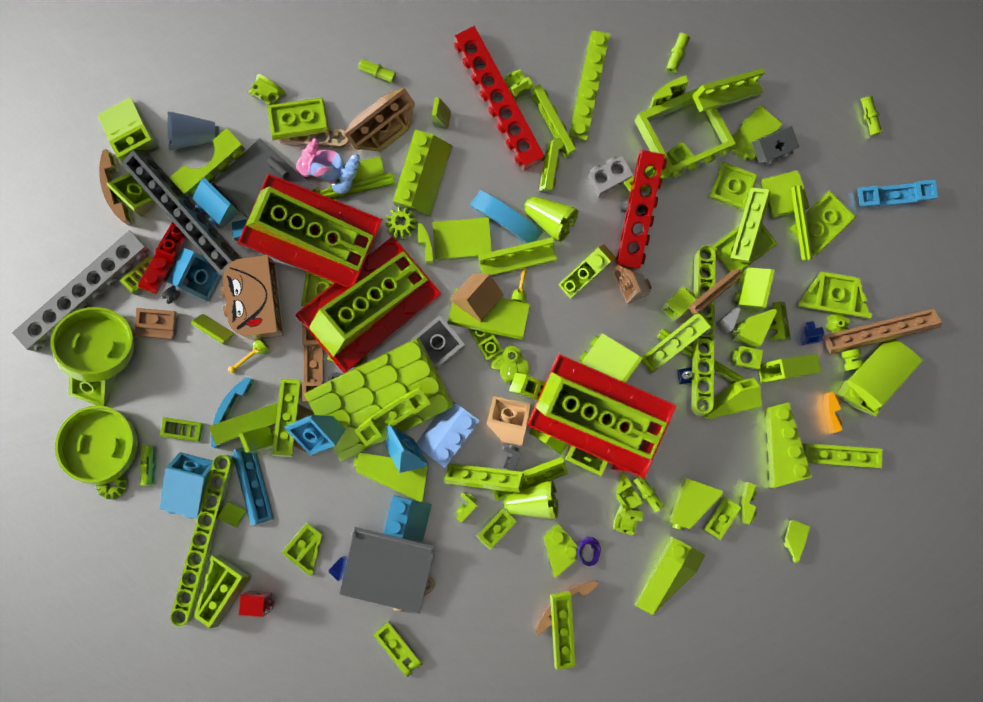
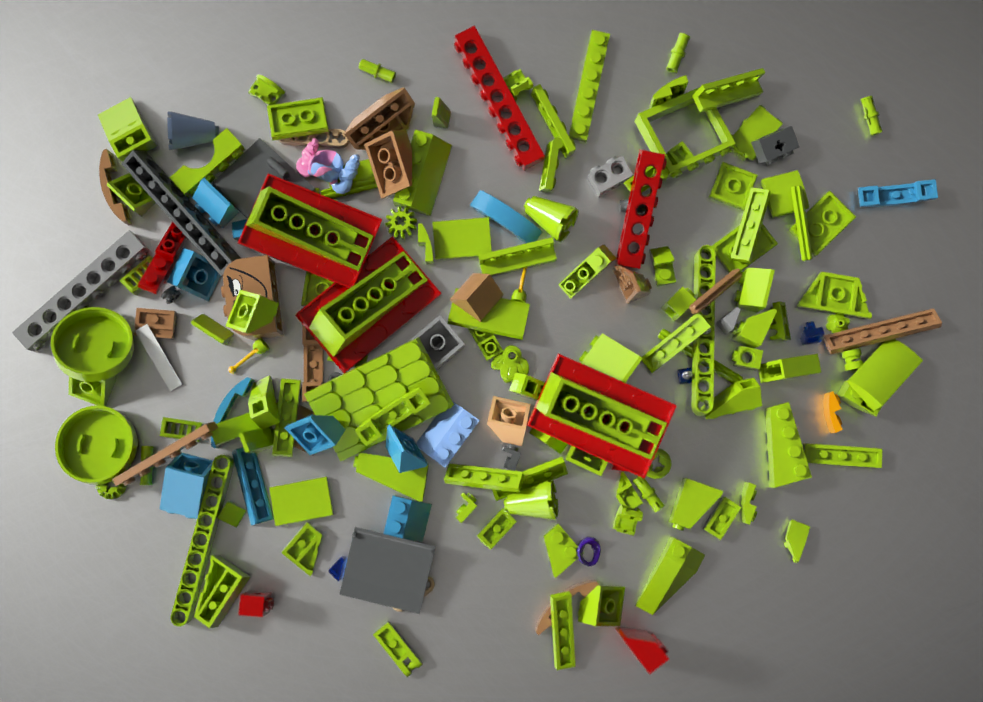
(158, 357): none -> white sticker
(170, 451): none -> medium nougat plate
(251, 312): none -> lime slope
(263, 403): none -> lime slope
(301, 501): none -> lime tile
(391, 162): none -> medium nougat slope
(602, 606): none -> lime slope
(645, 646): none -> red slope
(662, 265): none -> lime slope
(665, 460): none -> lime gear

